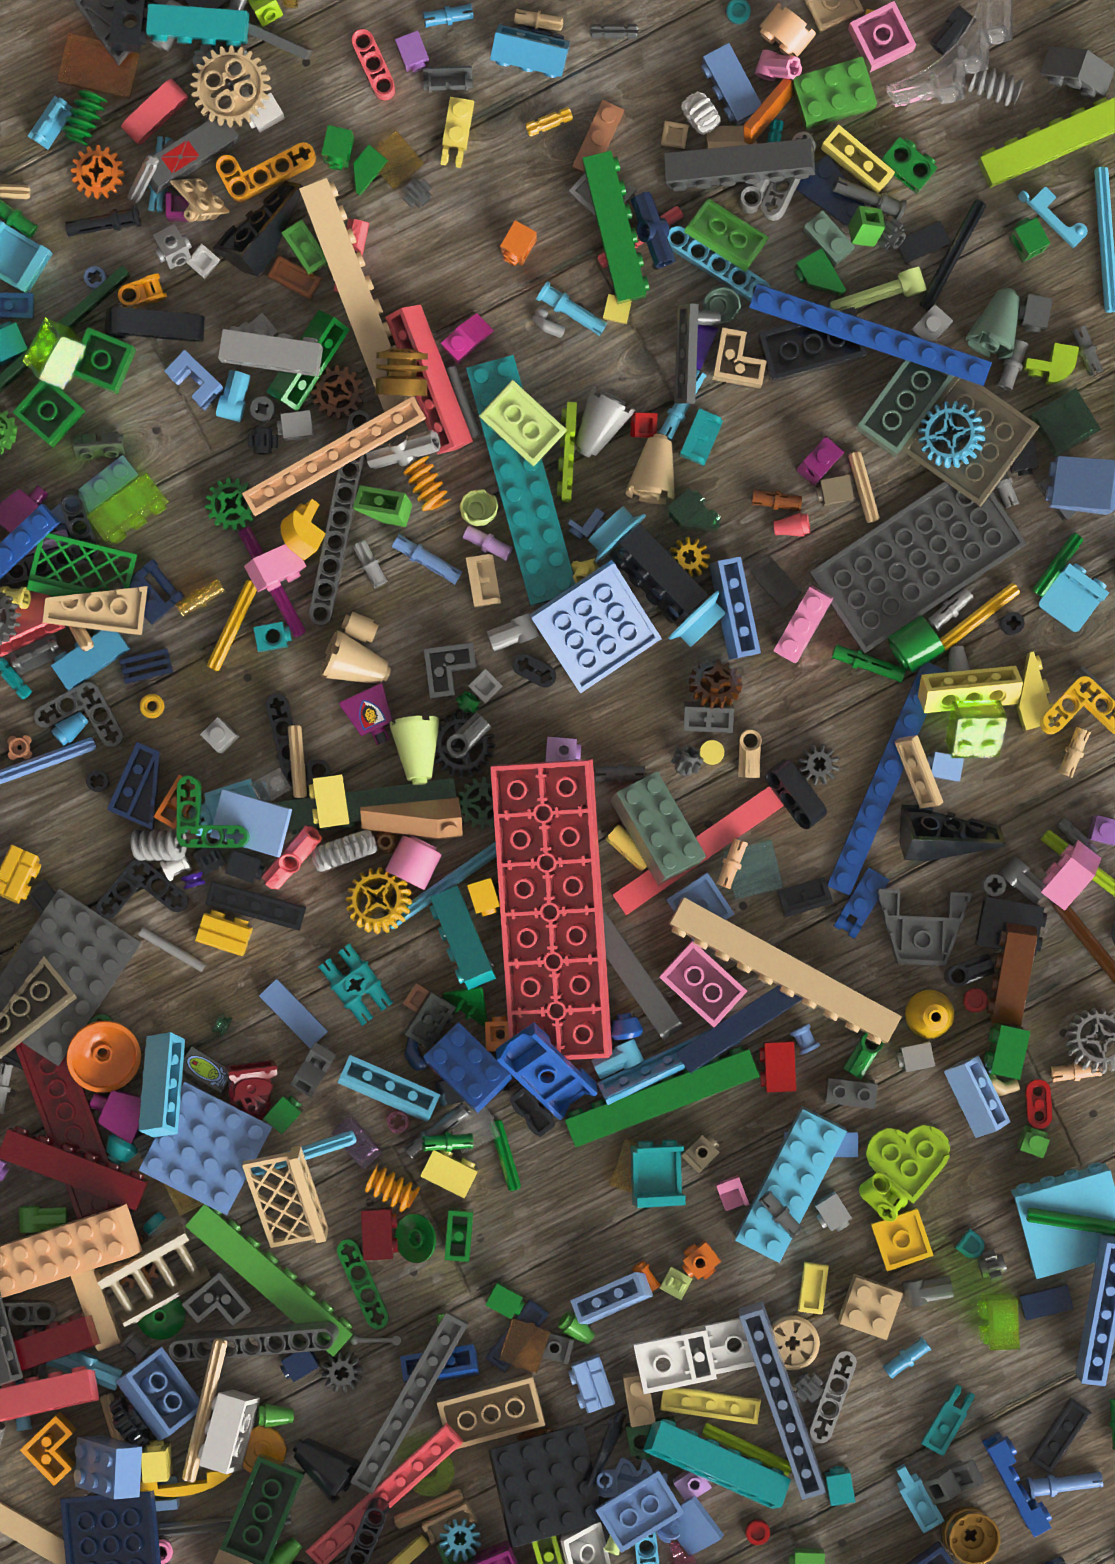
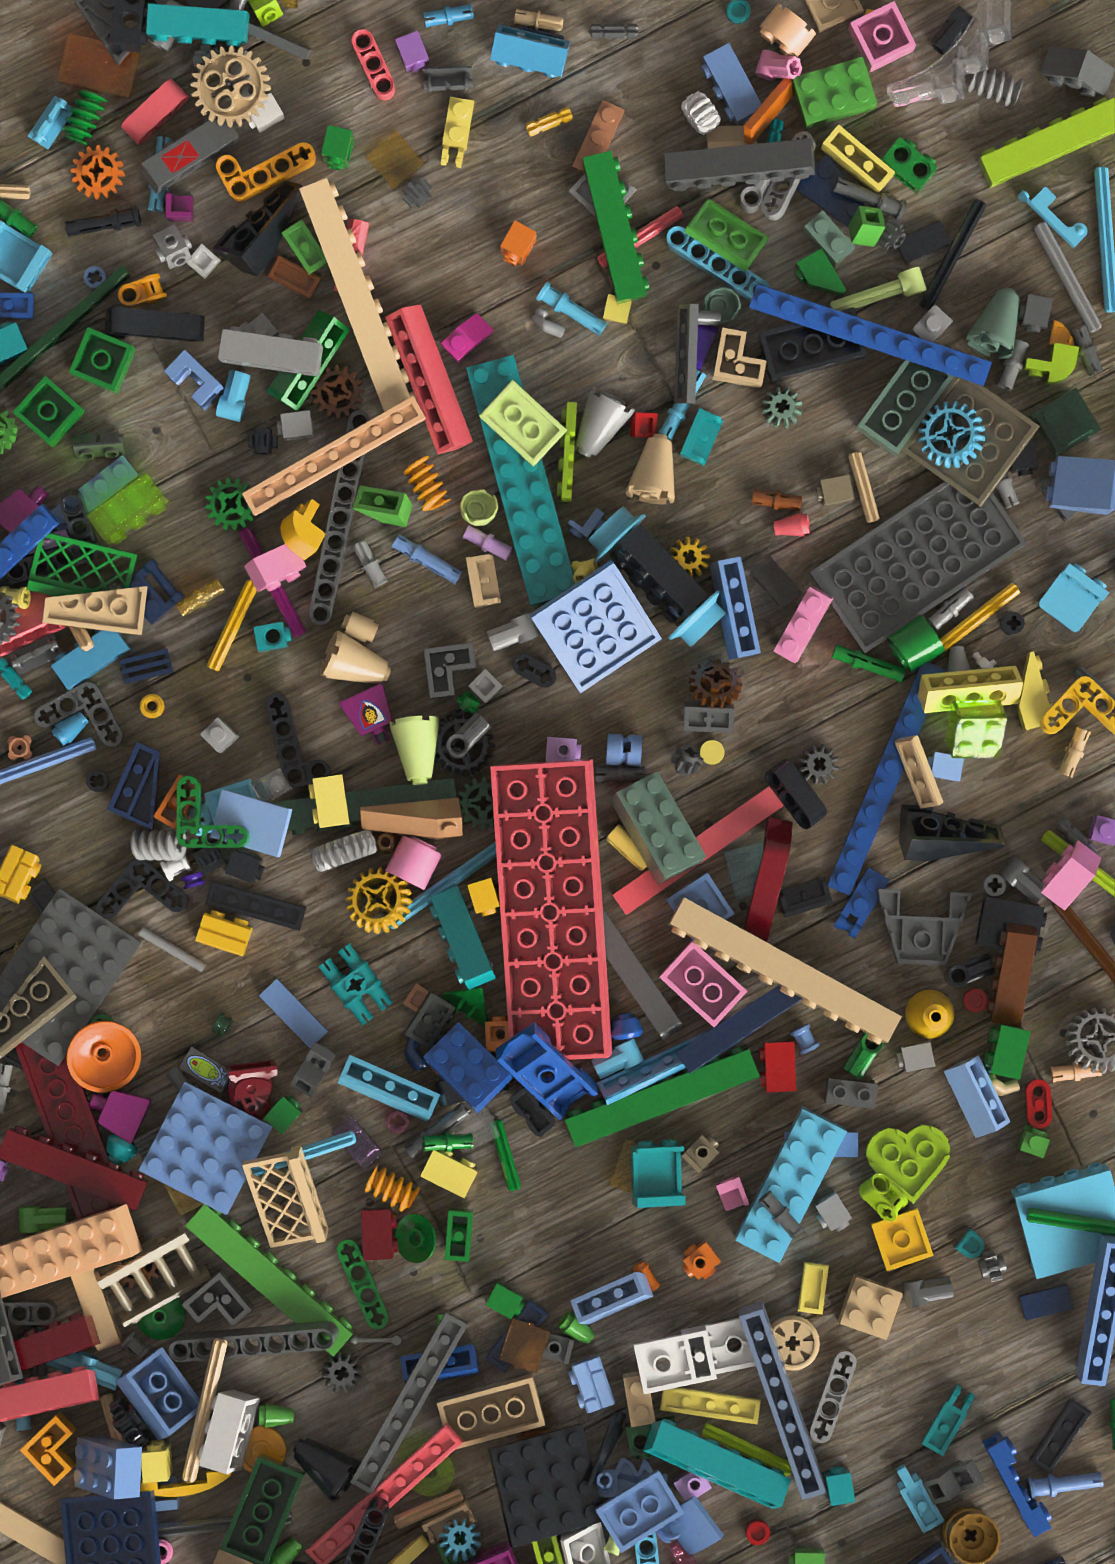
(54, 353): clear neon green brick -> none
(143, 178): light grey axle -> none
(154, 1222): teal tile -> none
(161, 1085): medium azure brick -> none
(202, 201): tan hinge -> none
(265, 413): dark grey wheel -> none
(297, 761): tan axle -> none
(298, 848): coral piece -> none
(299, 1364): dark blue brick -> none
(367, 168): green tile -> none
(401, 373): pearl gold wheel -> none
(403, 449): light grey piece -> none
(463, 401): light grey bar -> none
(615, 753): none -> medium blue wheel
(653, 230): dark blue piece -> none
(674, 135): tan tile -> none
(675, 1283): yellowish green tile -> none
(692, 515): clear green slope -> none
(731, 863): light nougat pin -> none
(749, 756): tan piece -> none
(769, 877): none -> dark red beam
(787, 414): none -> sand green gear
(808, 1387): dark grey gear -> none
(820, 460): magenta torso -> none
(907, 1357): dark azure pin -> none
(982, 662): none -> white piece
(1000, 1321): clear neon green brick -> none
(1029, 238): green brick -> none
(1057, 564): green axle -> none
(1060, 334): none -> light orange tile
(1067, 277): none -> light grey axle

